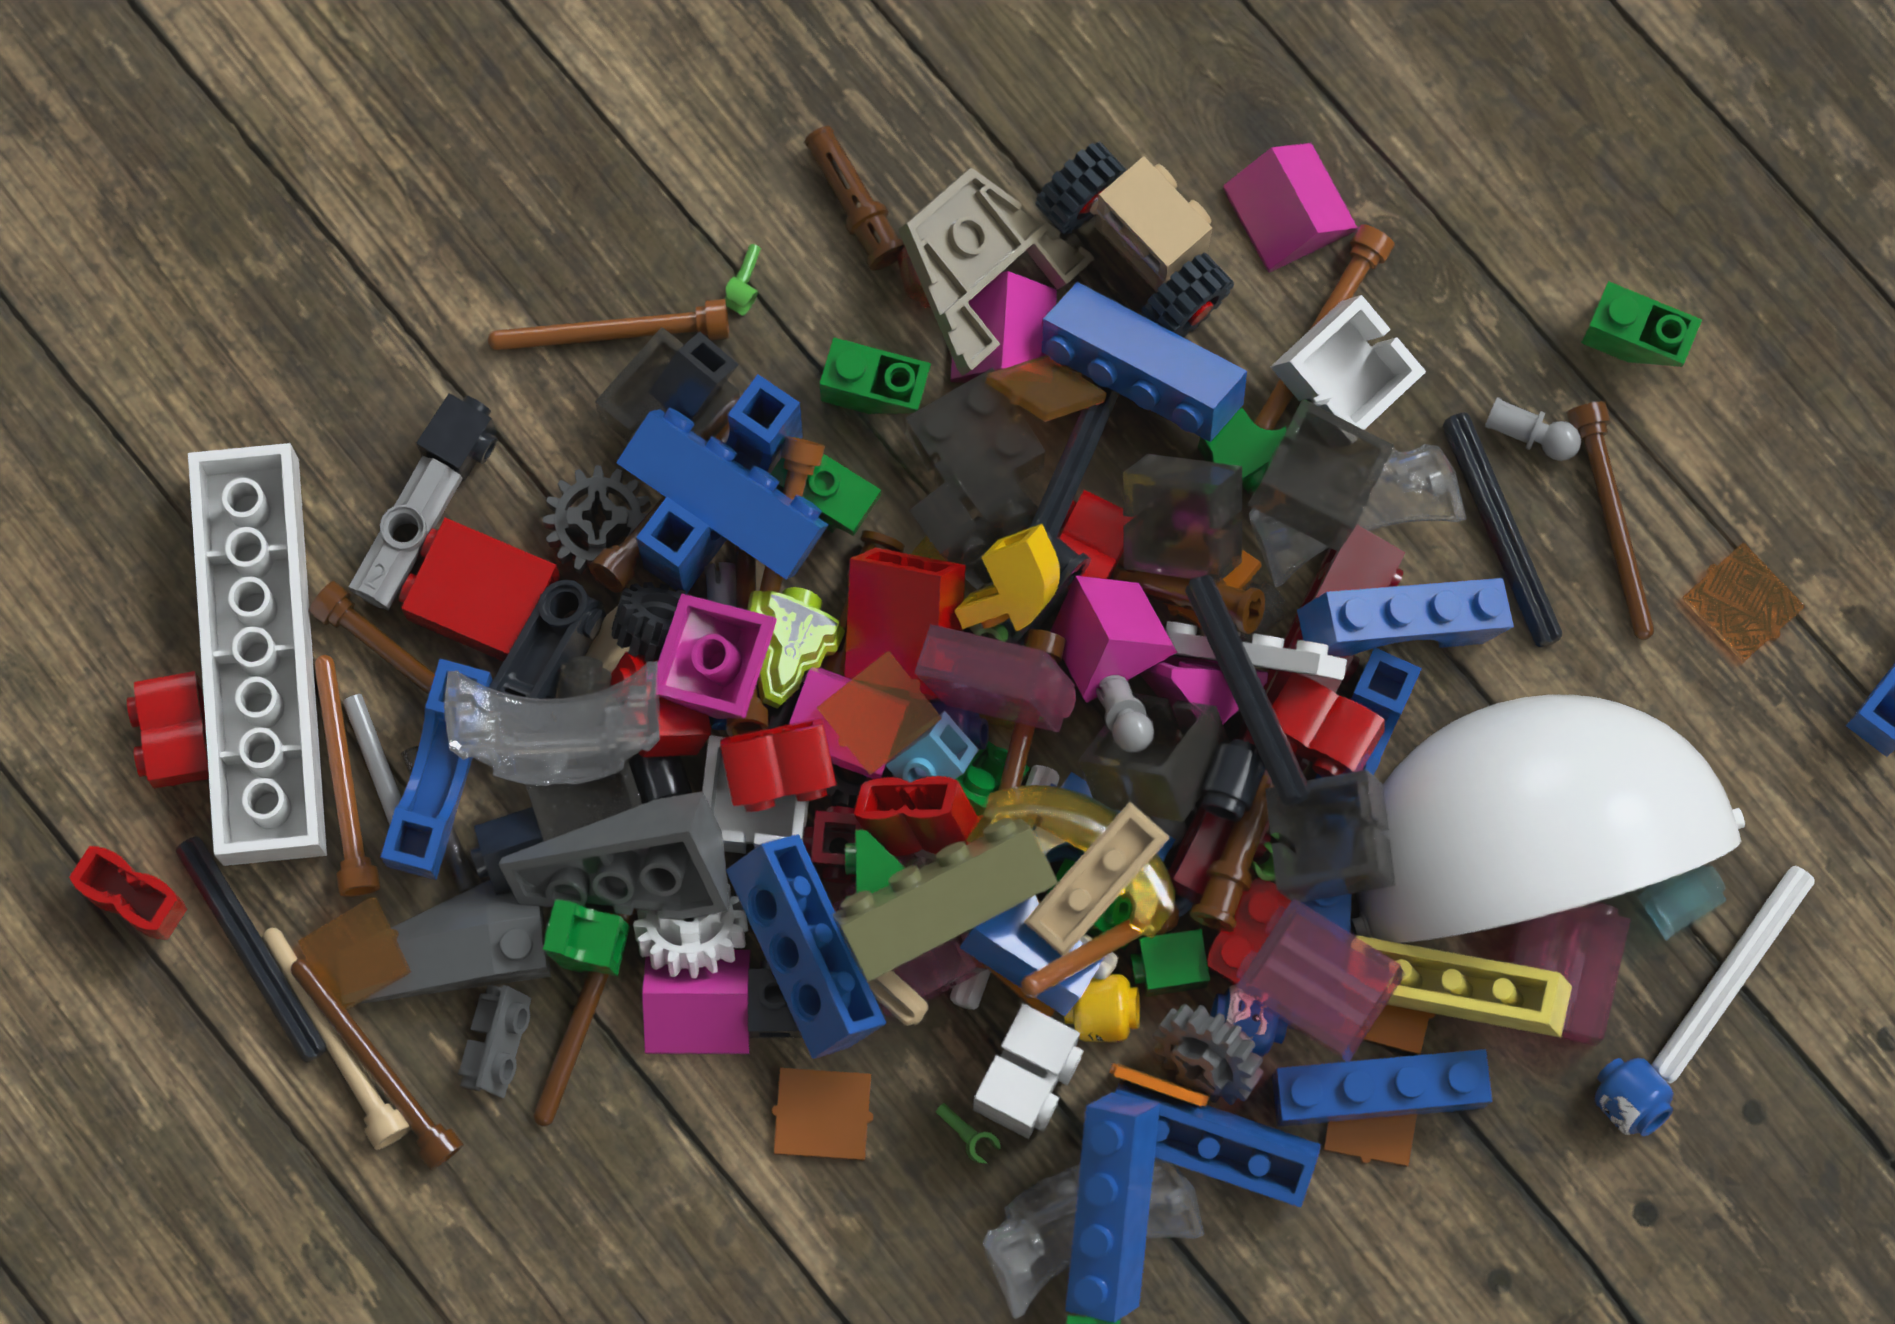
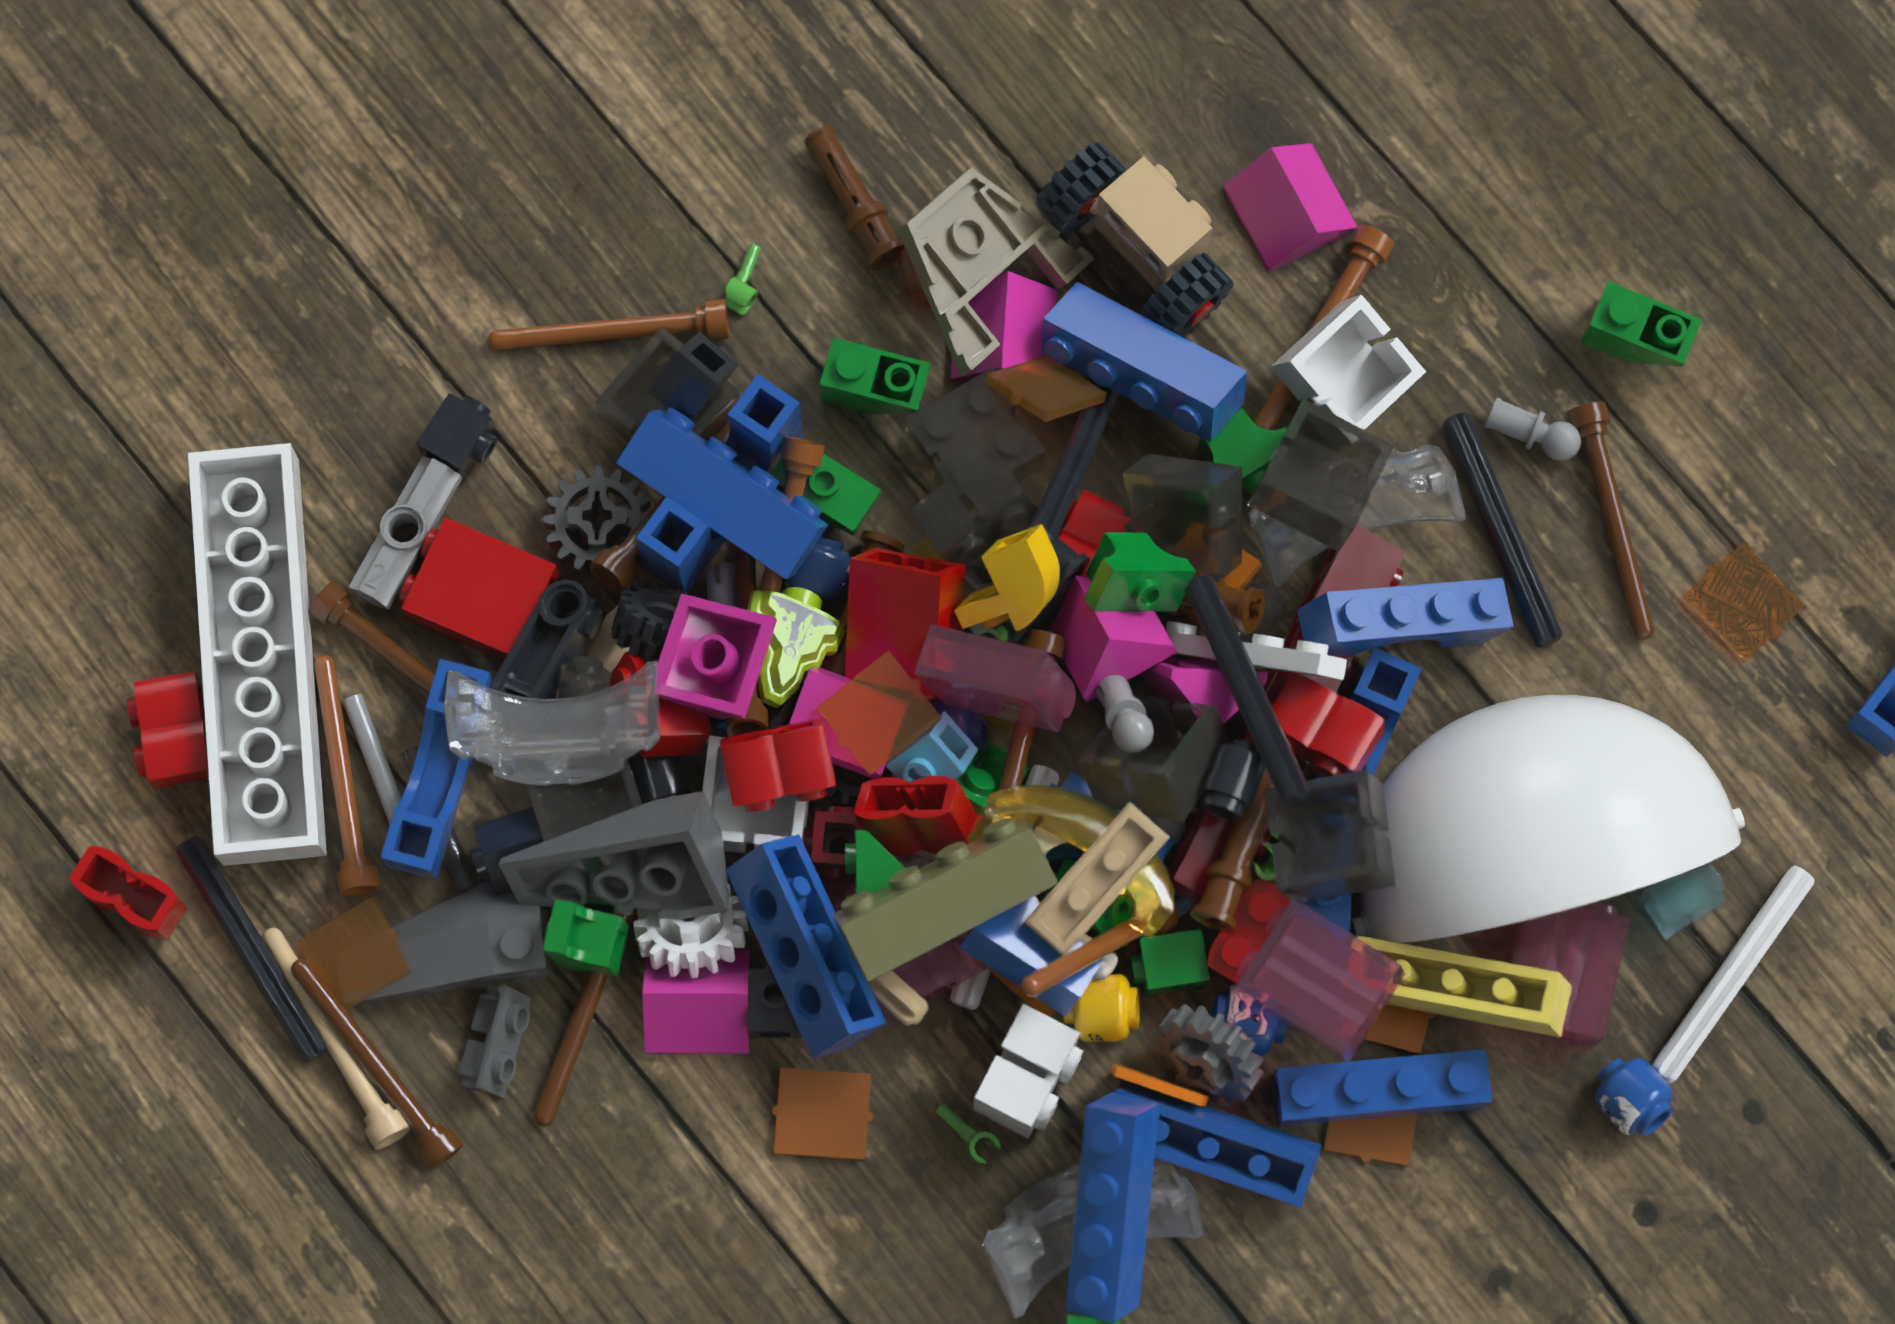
(823, 571): none -> dark blue head
(1136, 575): none -> green brick

